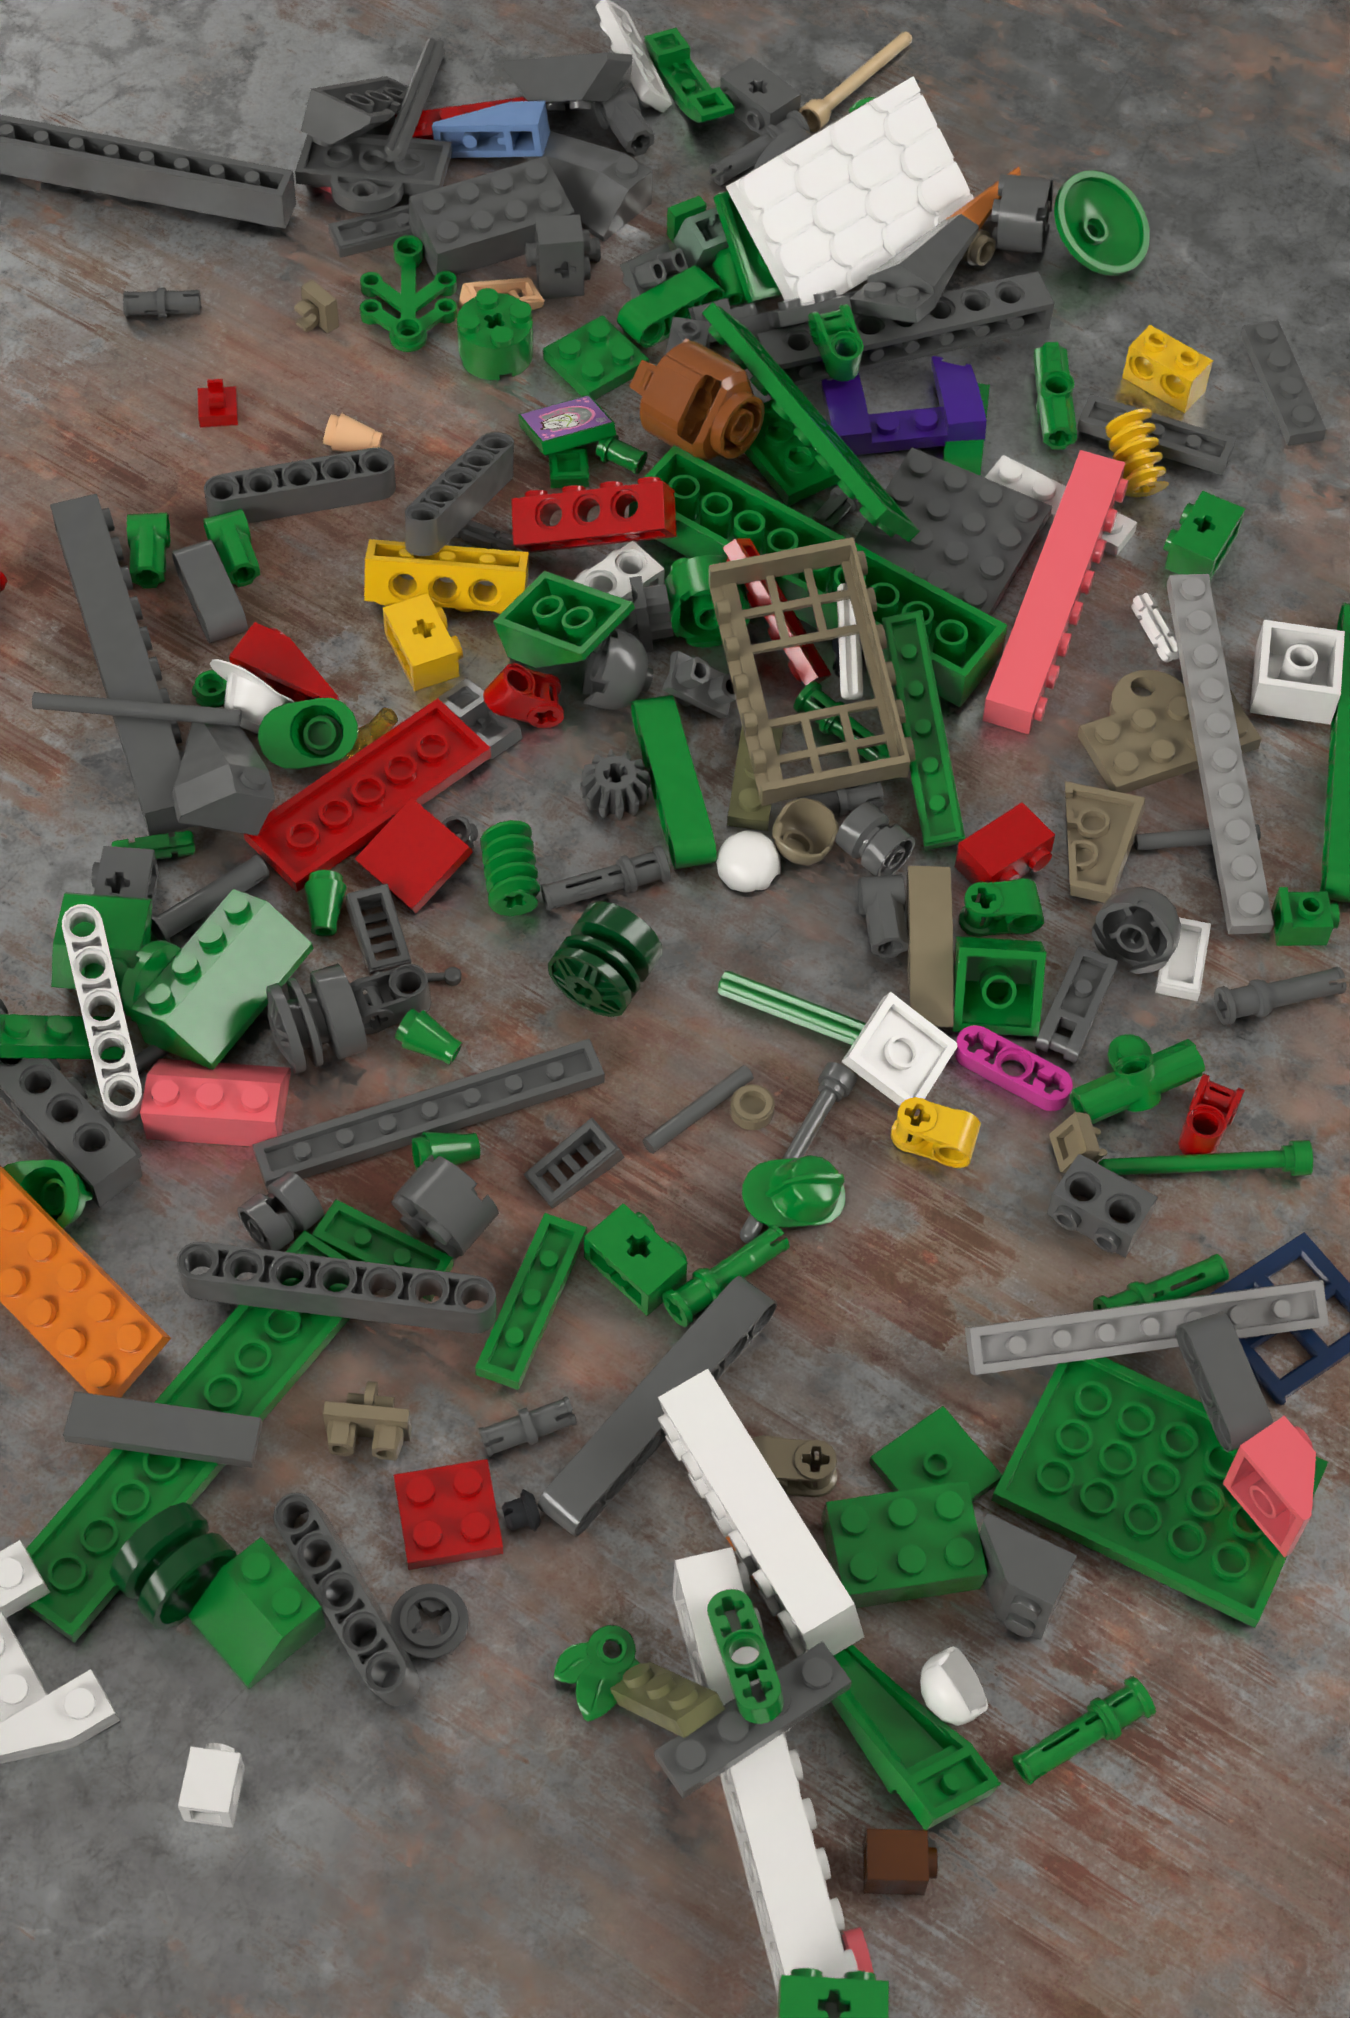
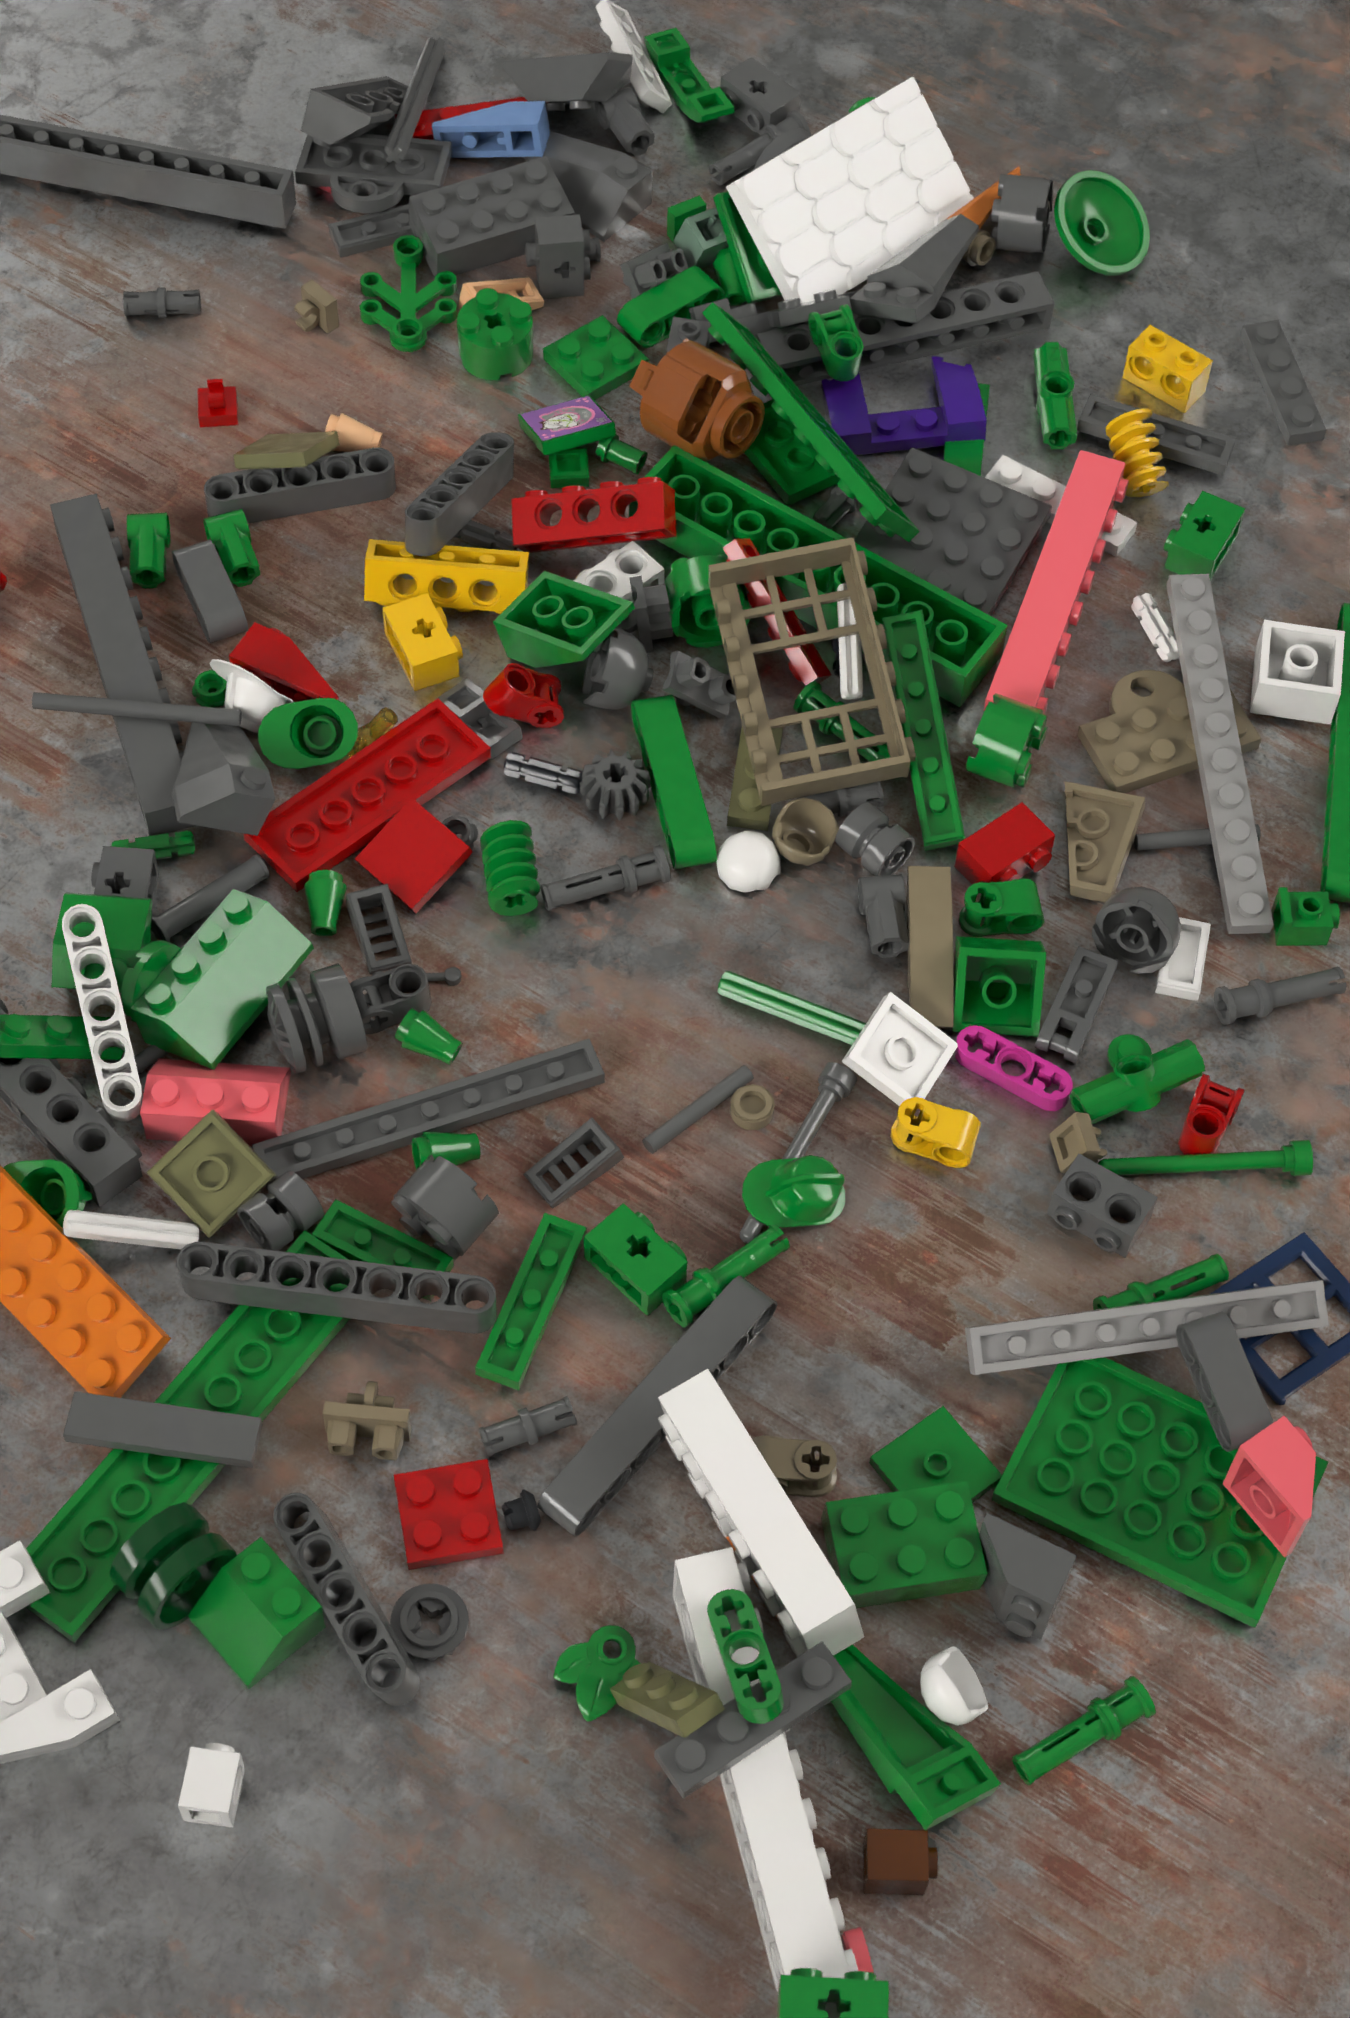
(129, 1229): none -> white axle
(211, 1173): none -> olive tile
(286, 450): none -> olive tile
(543, 772): none -> axle
(605, 959): dark green wheel -> none
(818, 111): tan piece -> none
(1006, 741): none -> green brick

